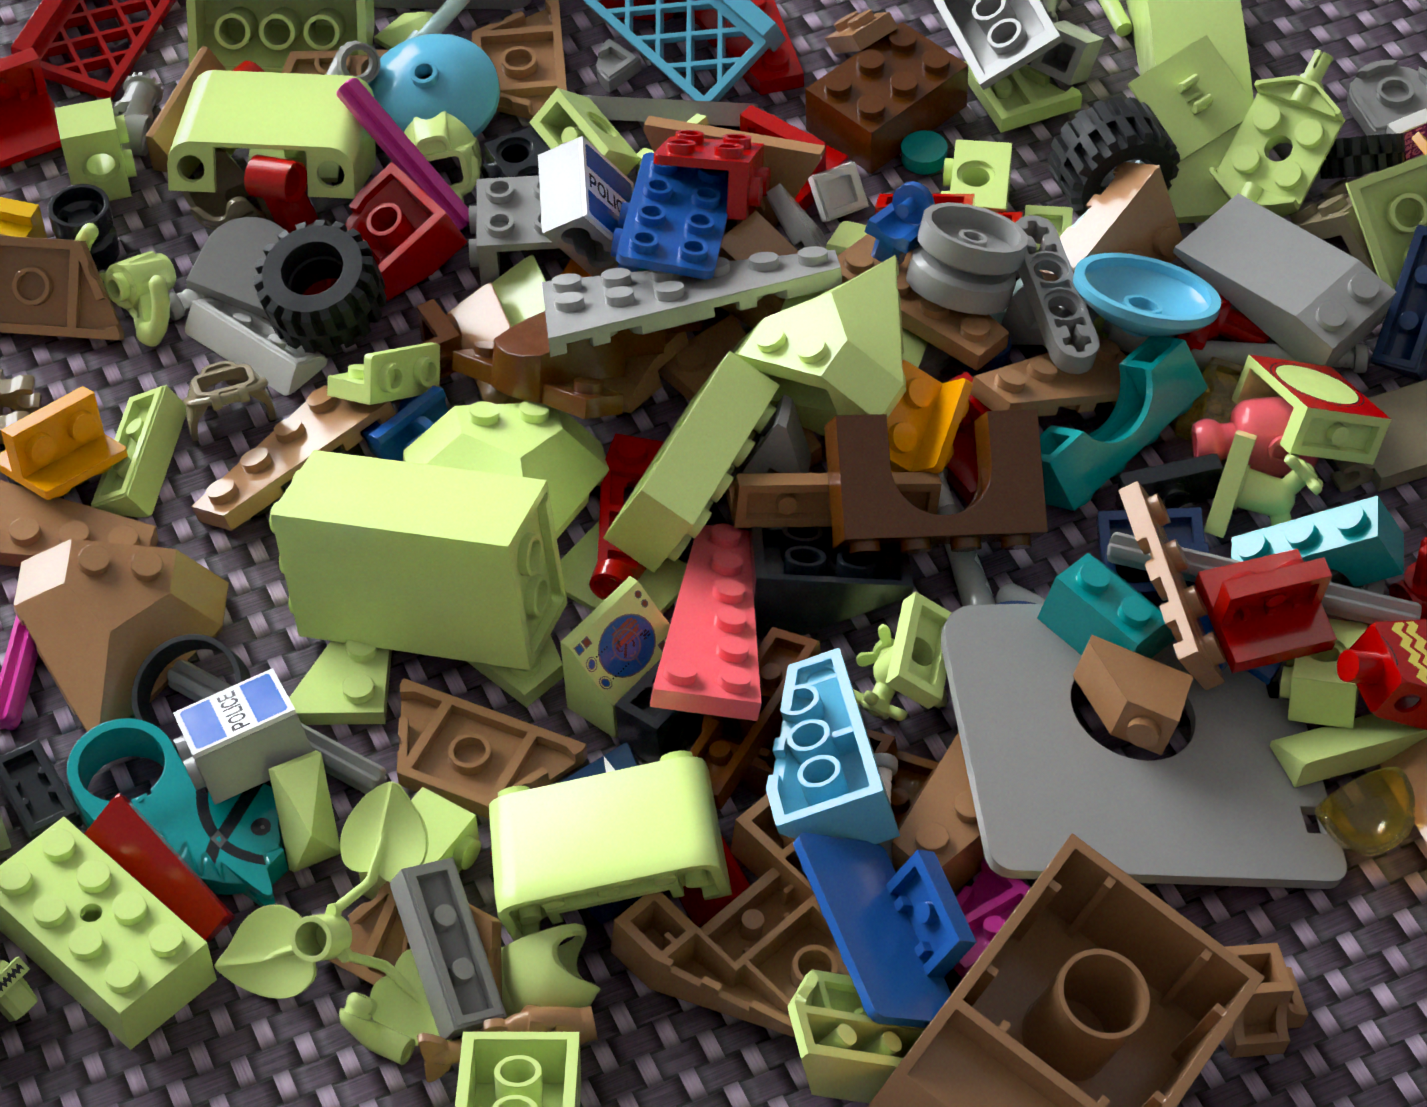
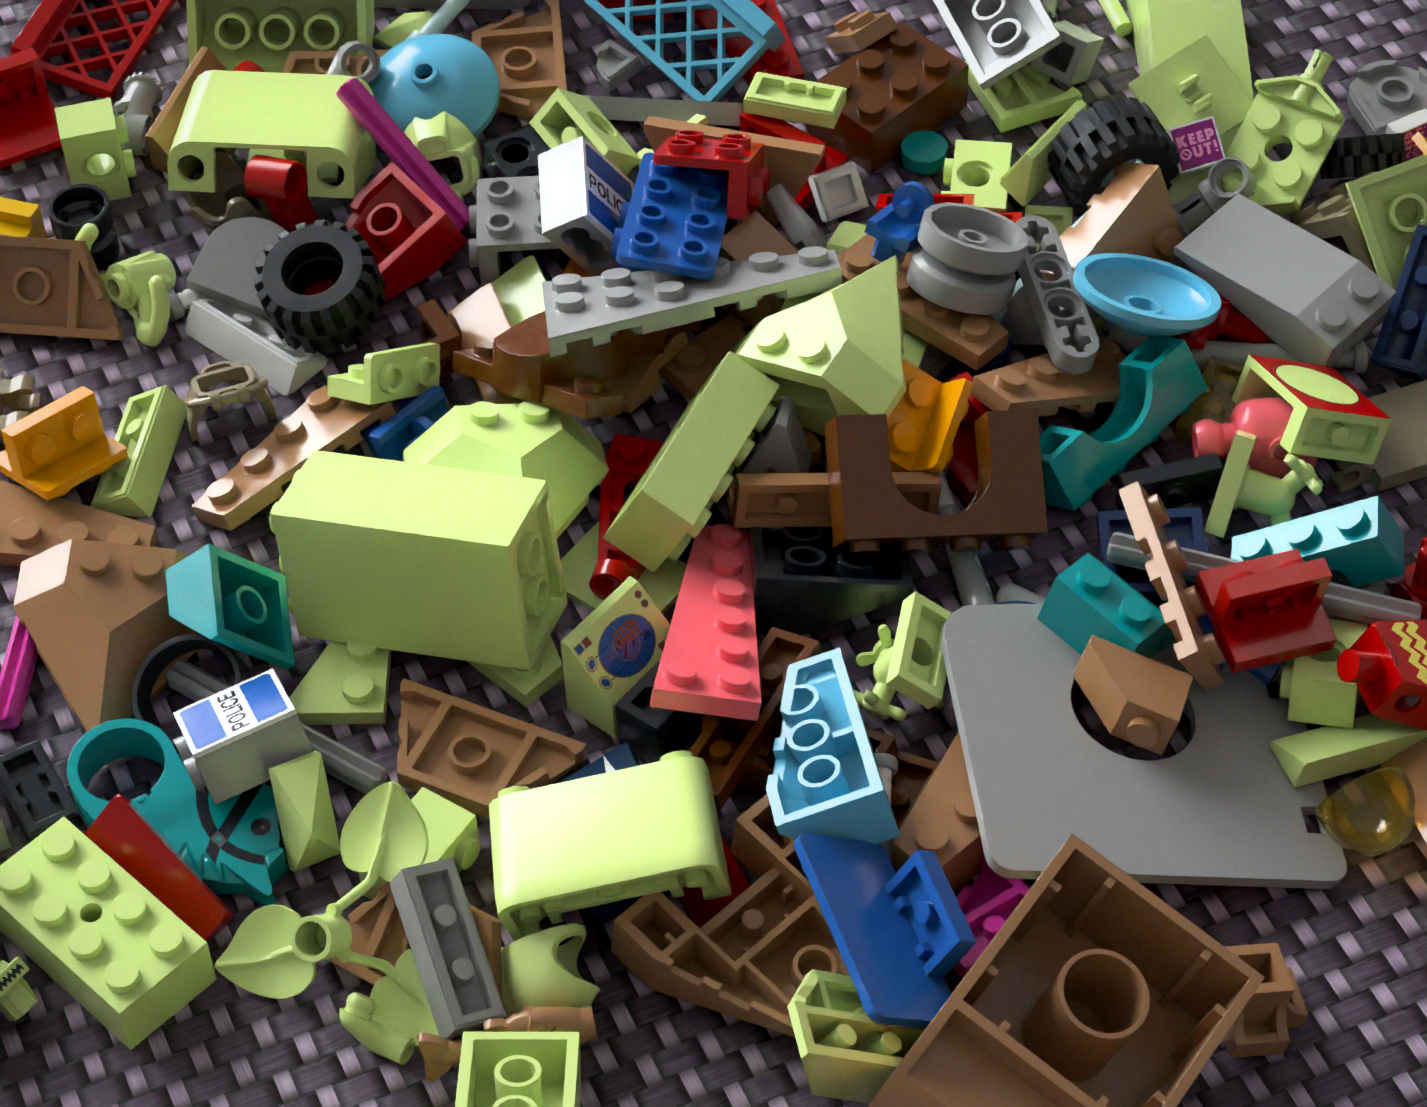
(233, 603): none -> teal slope
(794, 100): none -> yellowish green plate
(1032, 169): none -> yellowish green slope
(1197, 145): none -> tile
(1209, 197): none -> light grey connector

